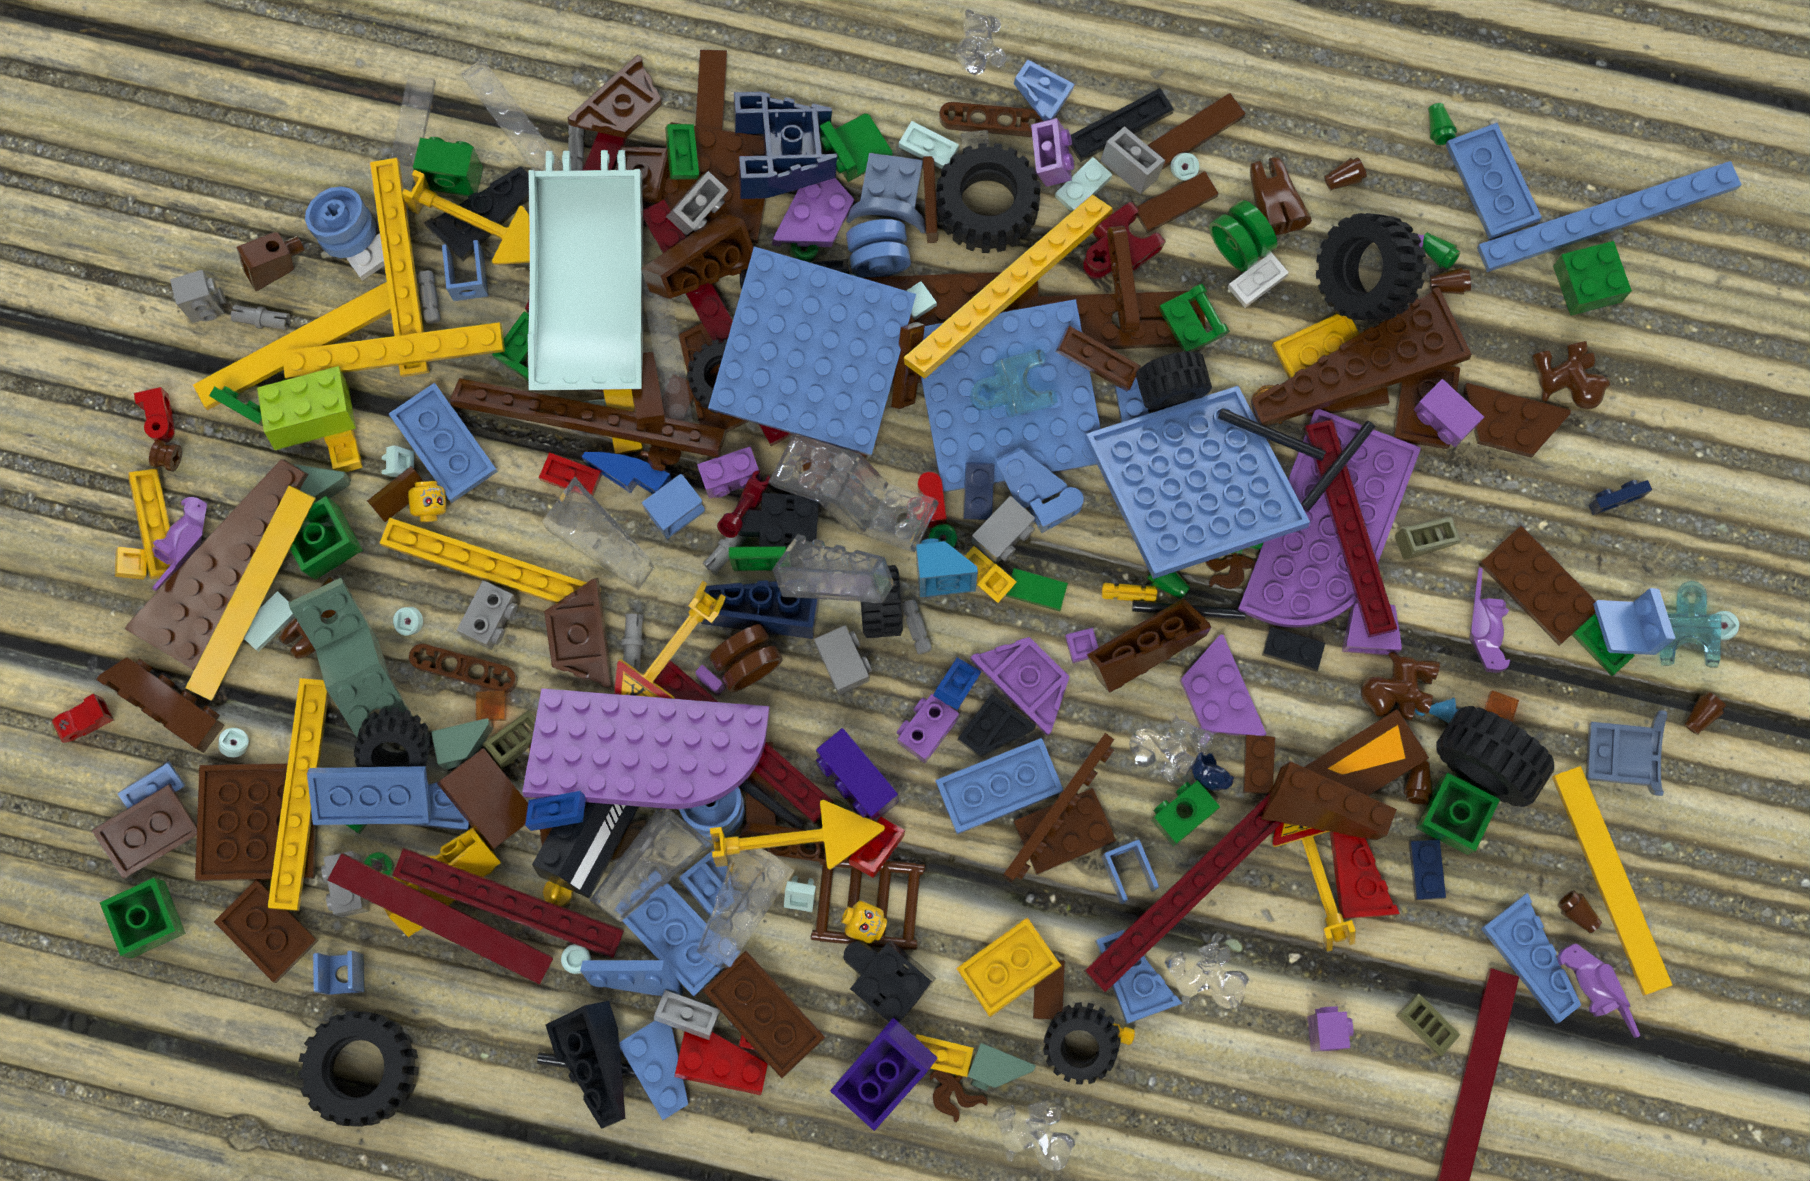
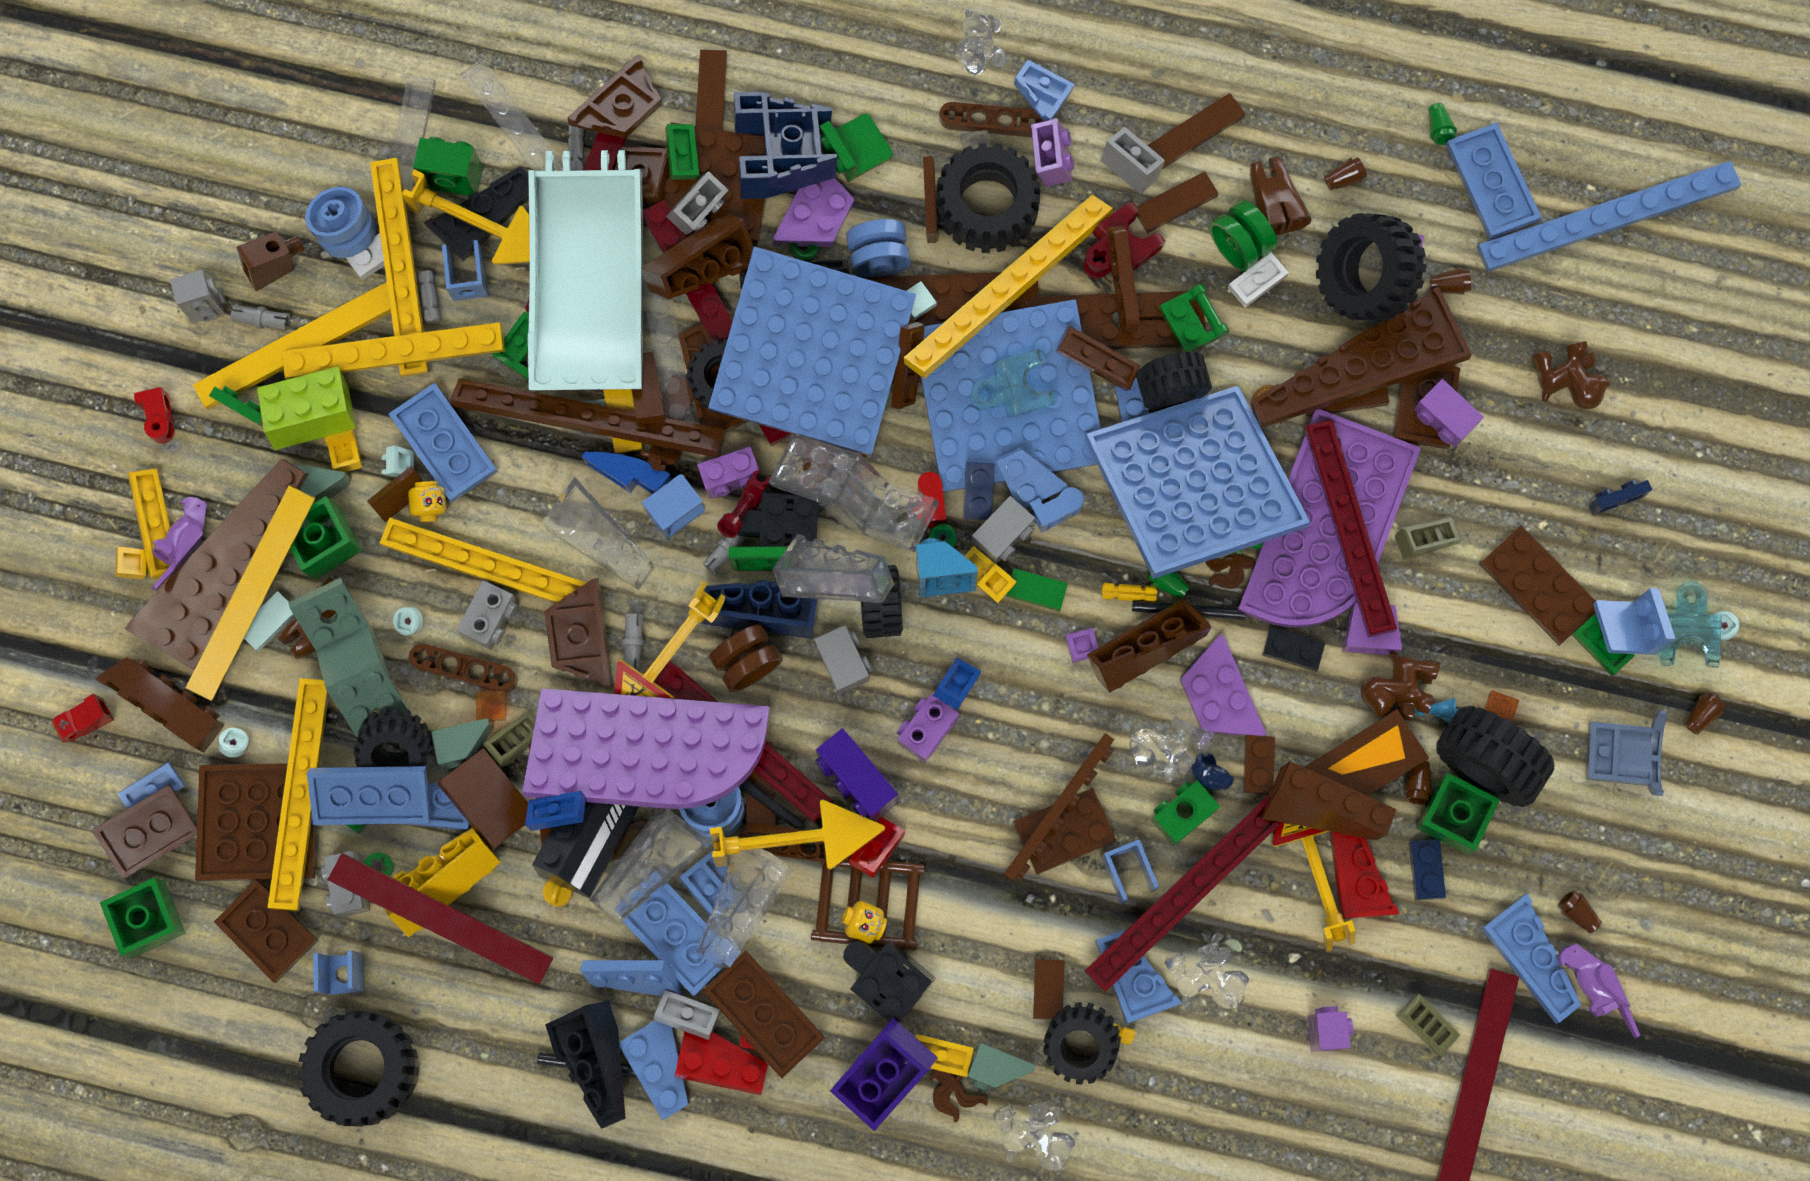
(165, 455): reddish brown wheel -> none
(508, 902): dark red tile -> none
(561, 471): red plate -> none
(573, 957): light aqua tile -> none
(710, 680): medium lavender tile -> none
(800, 895): light aqua tile -> none
(890, 190): sand blue piece -> none
(916, 626): light grey axle -> none
(925, 143): light aqua plate -> none
(994, 727): black wing -> none
(999, 786): medium blue plate -> none
(1008, 967): yellow tile -> none
(1026, 679): medium lavender wing -> none
(1084, 183): light aqua plate -> none
(1133, 116): black tile -> none
(1184, 166): light aqua tile -> none
(1272, 434): black bar -> none
(1309, 344): yellow tile -> none
(1337, 465): black bar -> none
(1440, 251): green cone -> none
(1488, 630): medium lavender animal -> none
(1513, 421): reddish brown wing -> none
(1592, 278): green brick -> none
(1612, 881): yellow tile -> none

